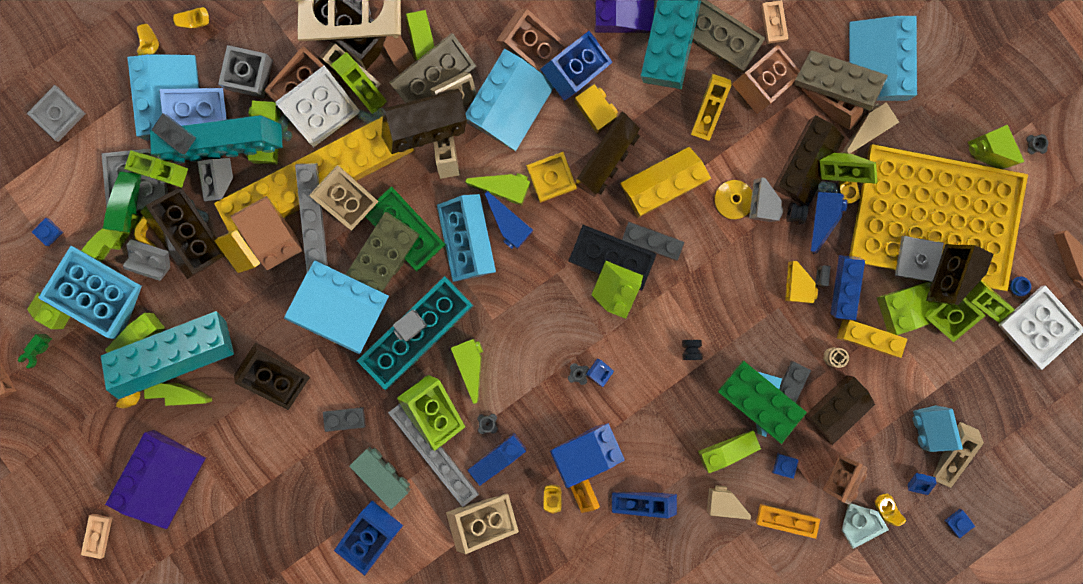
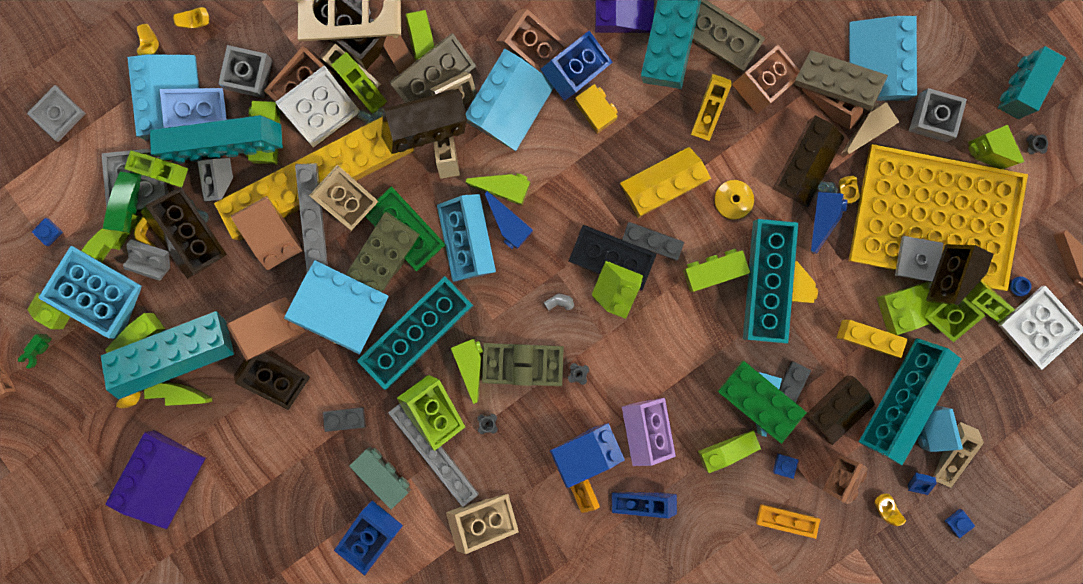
(96, 536): light nougat plate -> none
(173, 133): dark grey plate -> none
(237, 251): yellow tile -> none
(264, 329): none -> nougat slope
(284, 121): clear light blue arm -> none
(409, 326): light grey brick -> none
(497, 459): blue slope -> none
(522, 364): none -> olive plate
(551, 177): yellow tile -> none
(552, 498): yellow hair -> none
(561, 300): none -> light grey arm
(600, 372): blue plate -> none
(607, 155): dark brown slope -> none
(648, 432): none -> lavender slope
(692, 351): black wheel -> none
(716, 270): none -> lime brick
(725, 504): tan slope -> none
(765, 202): light grey slope -> none
(770, 281): none -> teal brick
(774, 21): light nougat plate -> none
(797, 213): black wheel -> none
(822, 276): dark grey tile -> none
(831, 357): tan wheel -> none
(847, 287): blue brick -> none
(848, 168): lime slope -> none
(862, 525): light aqua plate -> none
(910, 400): none -> teal brick
(937, 115): none -> light grey brick
(1031, 82): none -> teal brick

